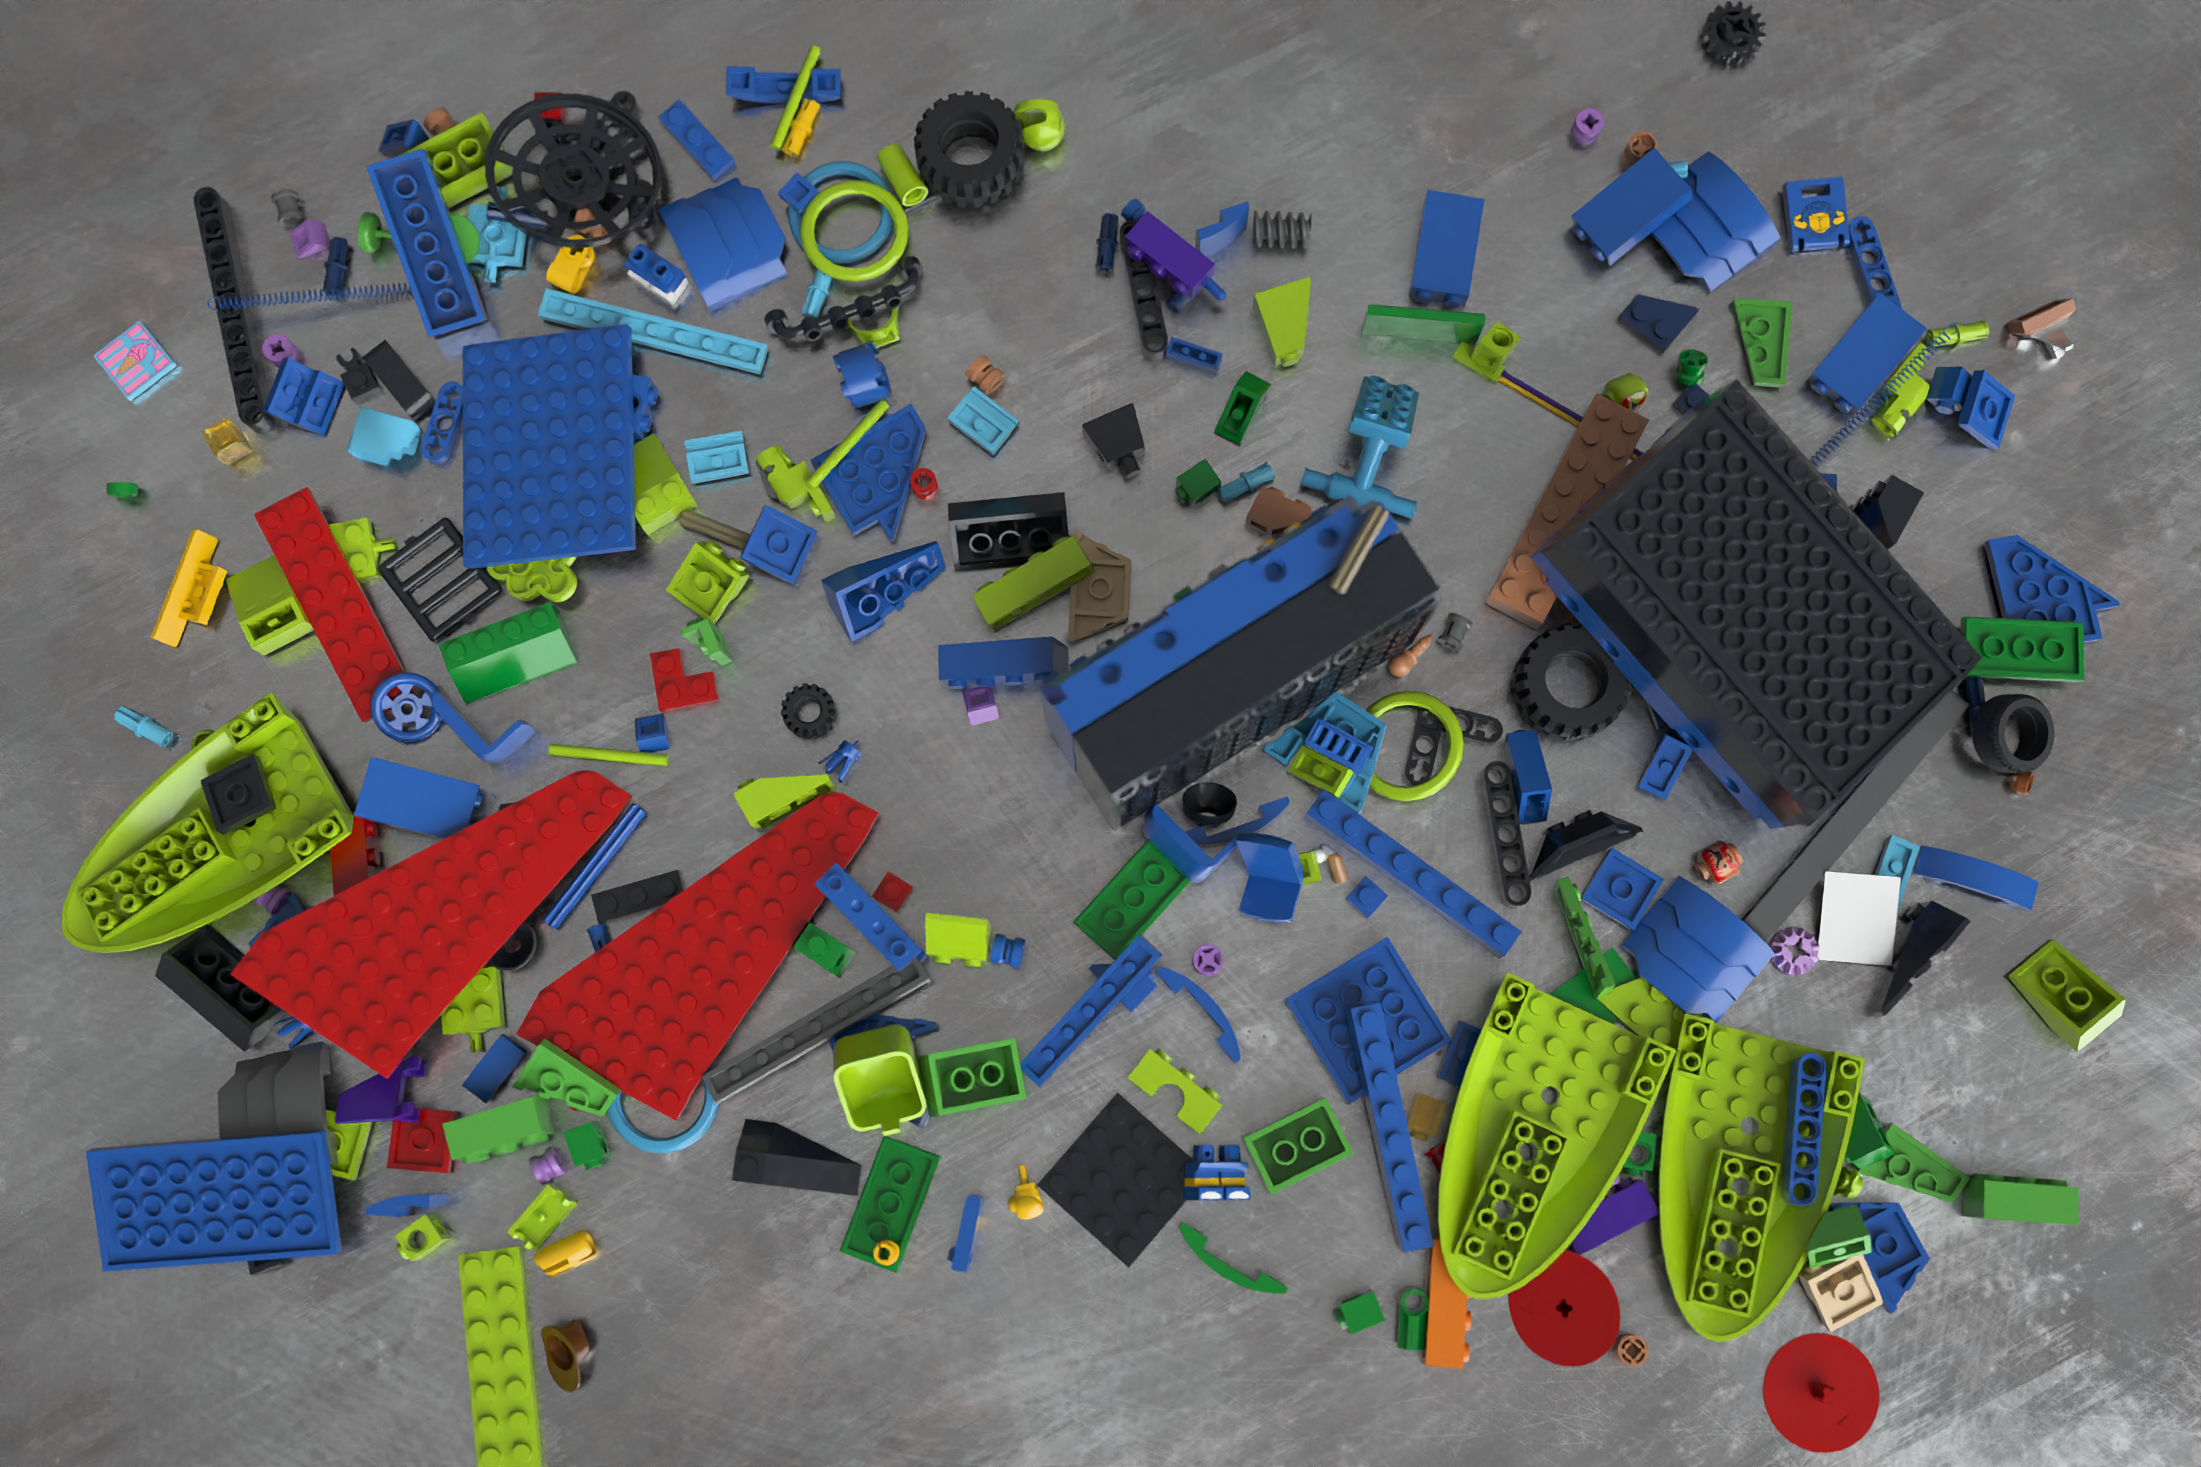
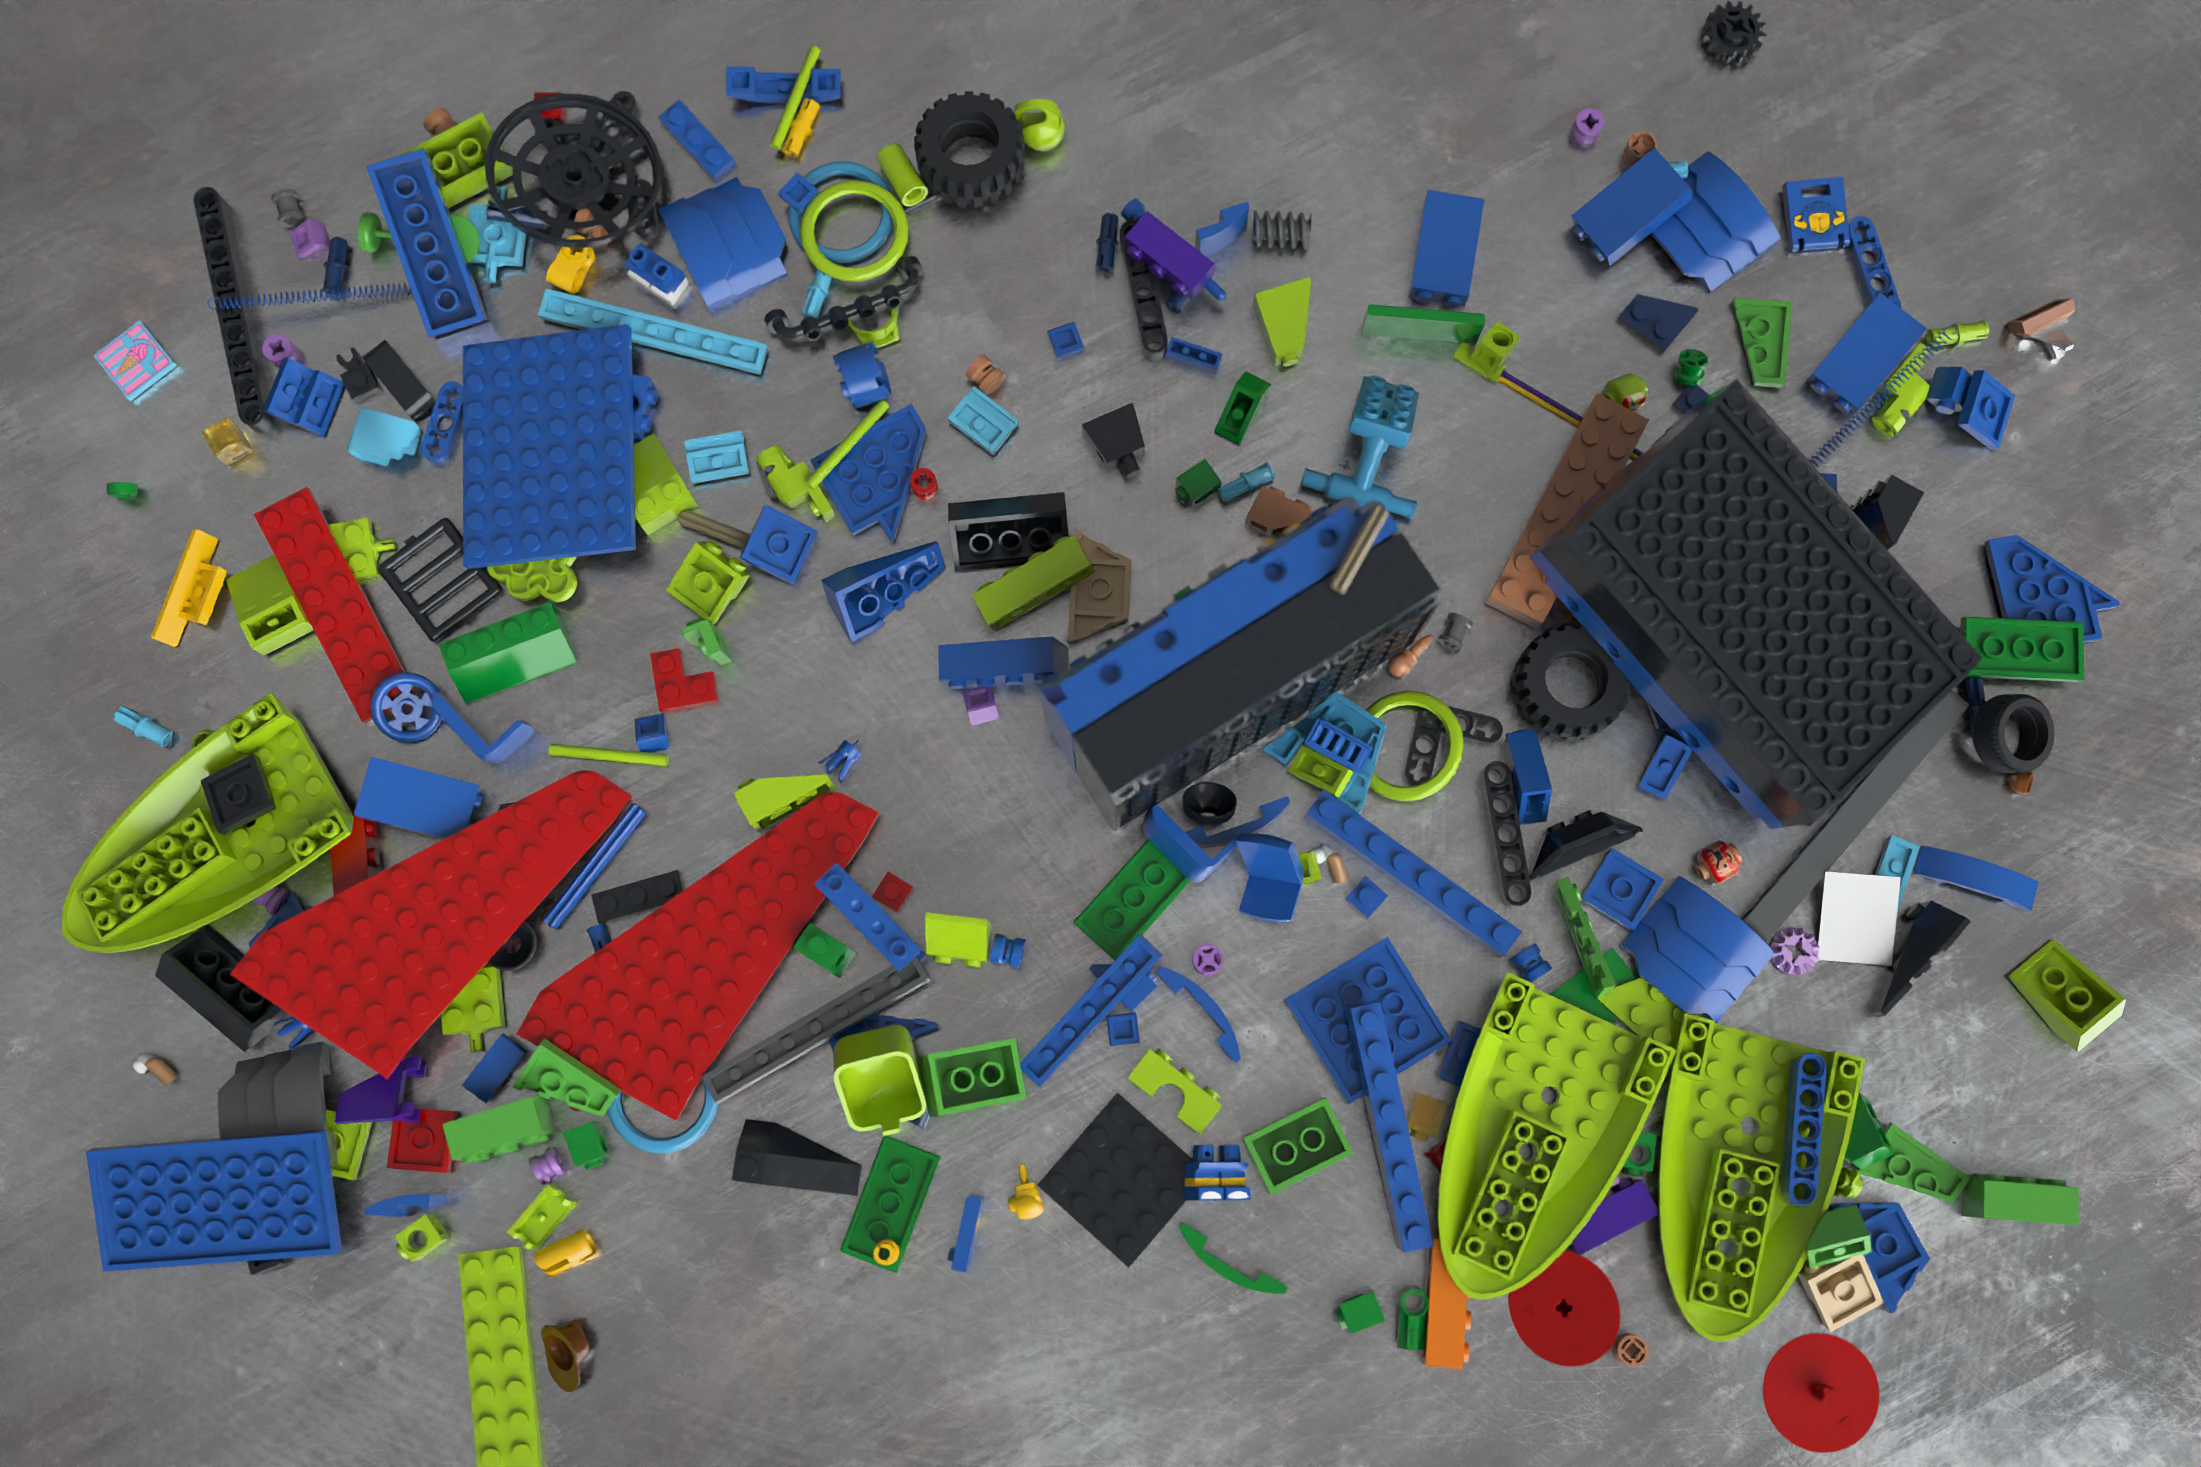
(155, 1065): none -> medium nougat arm
(402, 137): blue slope -> none
(796, 698): black tyre -> none
(1065, 340): none -> blue tile
(1123, 1029): none -> blue tile
(1536, 968): none -> blue wheel

